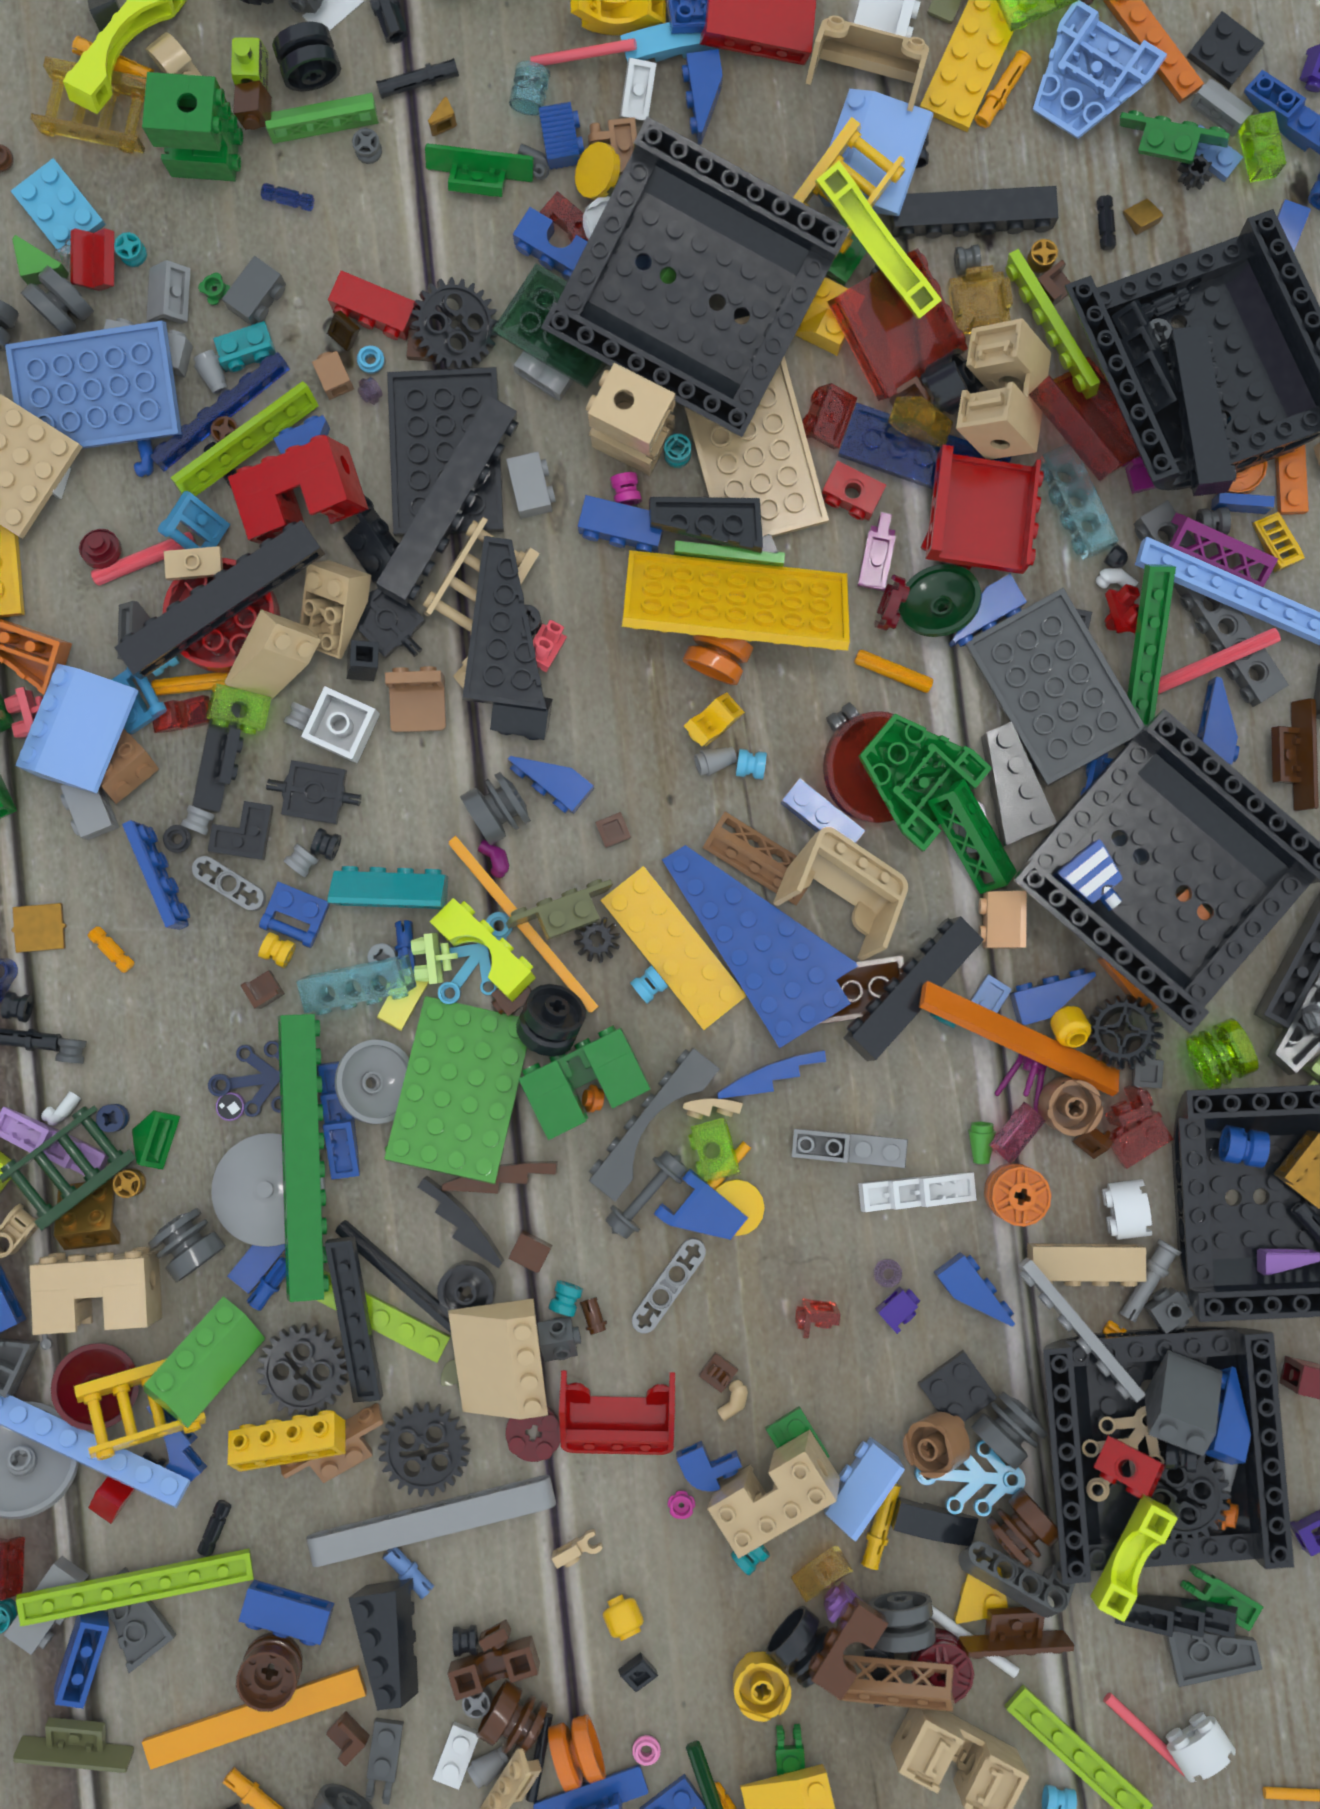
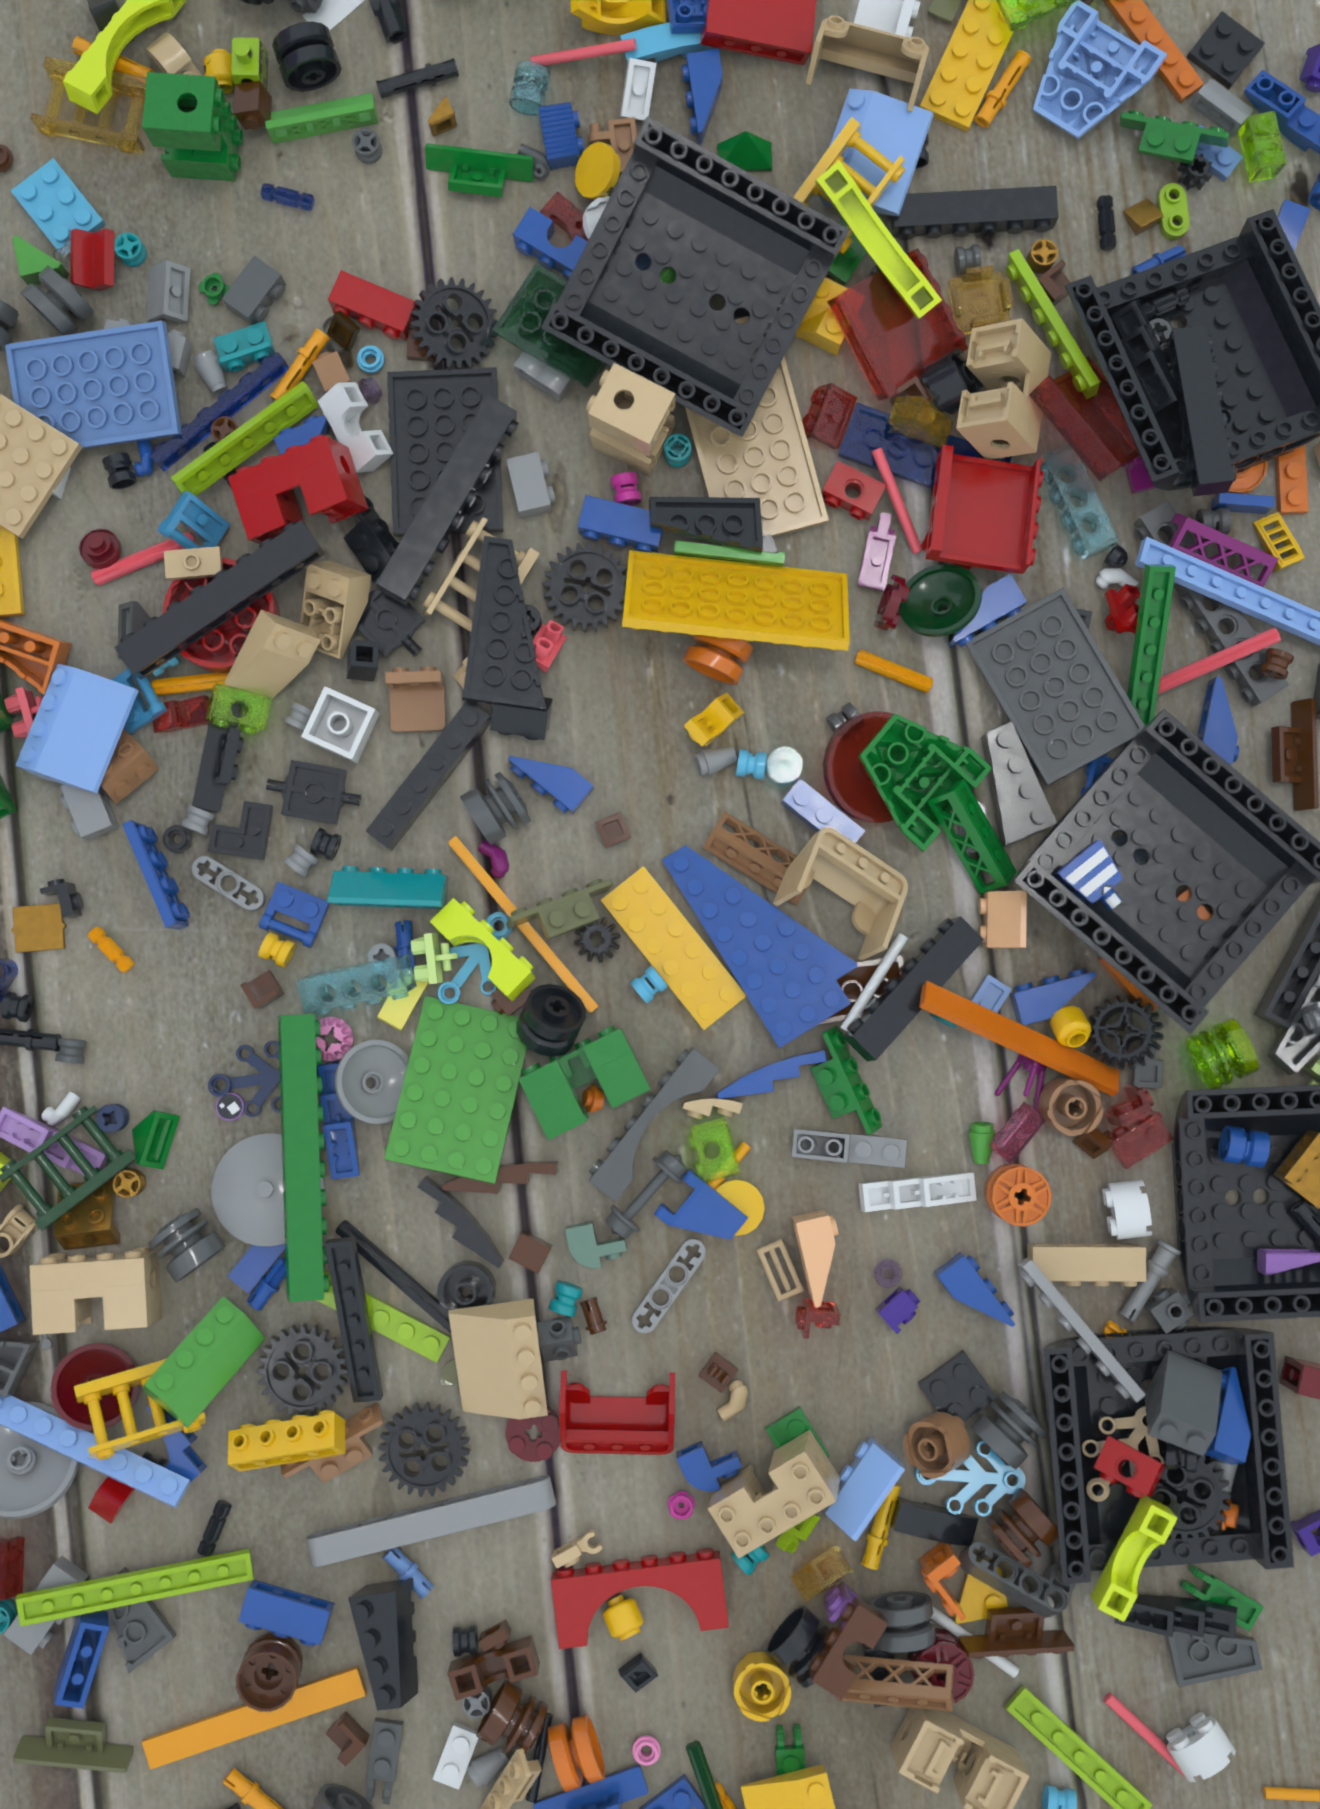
(69, 899): none -> black bracket
(119, 470): none -> black wheel
(219, 66): none -> yellow head
(301, 363): none -> light orange pin
(342, 409): none -> white arch
(342, 1033): none -> bright pink gear
(429, 775): none -> black brick
(583, 1590): none -> red arch
(587, 1250): none -> sand green brick
(595, 564): none -> black gear
(747, 152): none -> green slope
(770, 1247): none -> tan tile
(783, 766): none -> clear light blue wheel
(790, 1539): none -> lime plate
(816, 1246): none -> light nougat slope
(842, 1084): none -> green bracket
(875, 980): none -> white bar
(897, 500): none -> coral bar
(939, 1563): none -> orange bracket
(1158, 259): none -> blue axle
(1173, 210): none -> lime plate
(1276, 663): none -> reddish brown wheel

